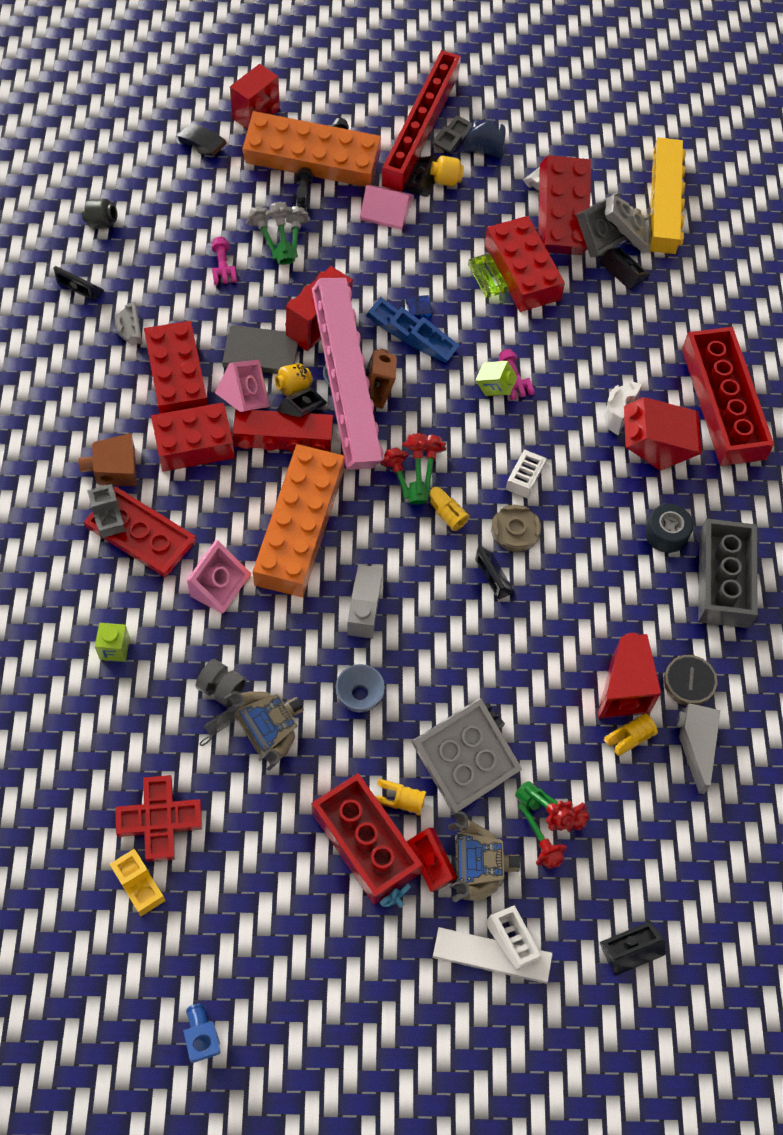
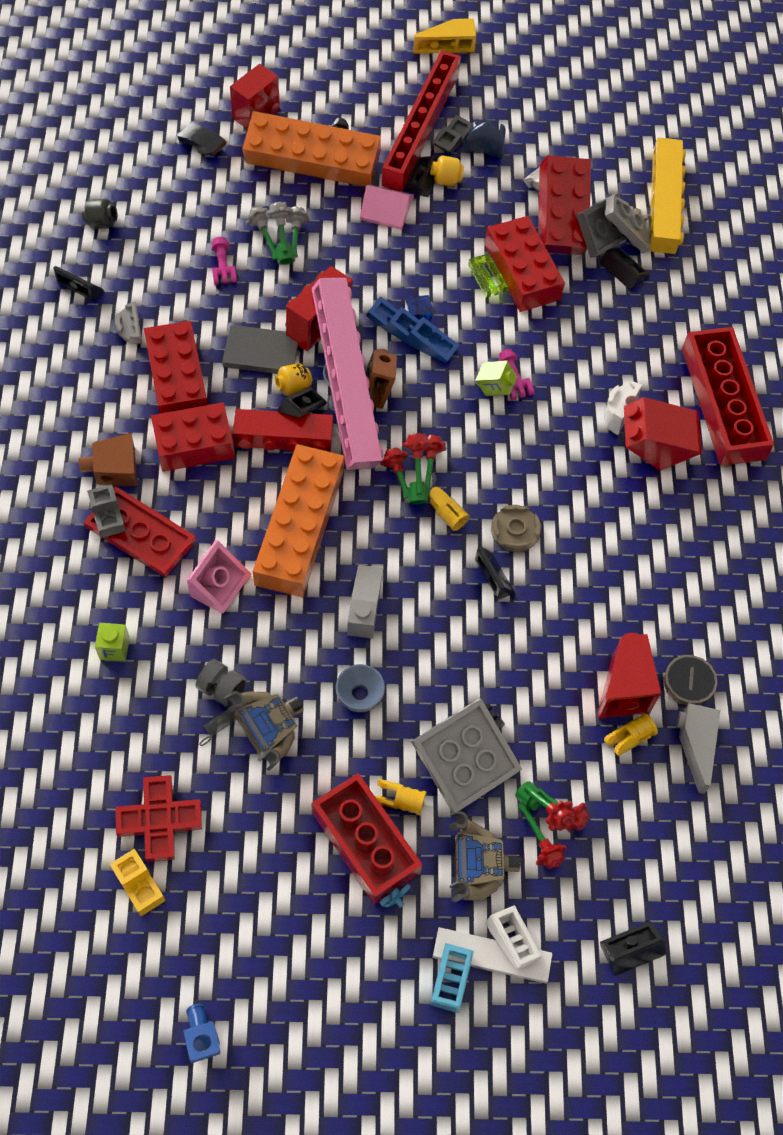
(244, 386): bright pink slope -> none
(304, 178): black hinge -> none
(436, 865): red plate -> none
(444, 1003): none -> medium azure slope
(451, 36): none -> yellow slope
(522, 488): white slope -> none
(669, 528): black wheel -> none
(727, 573): dark grey brick -> none

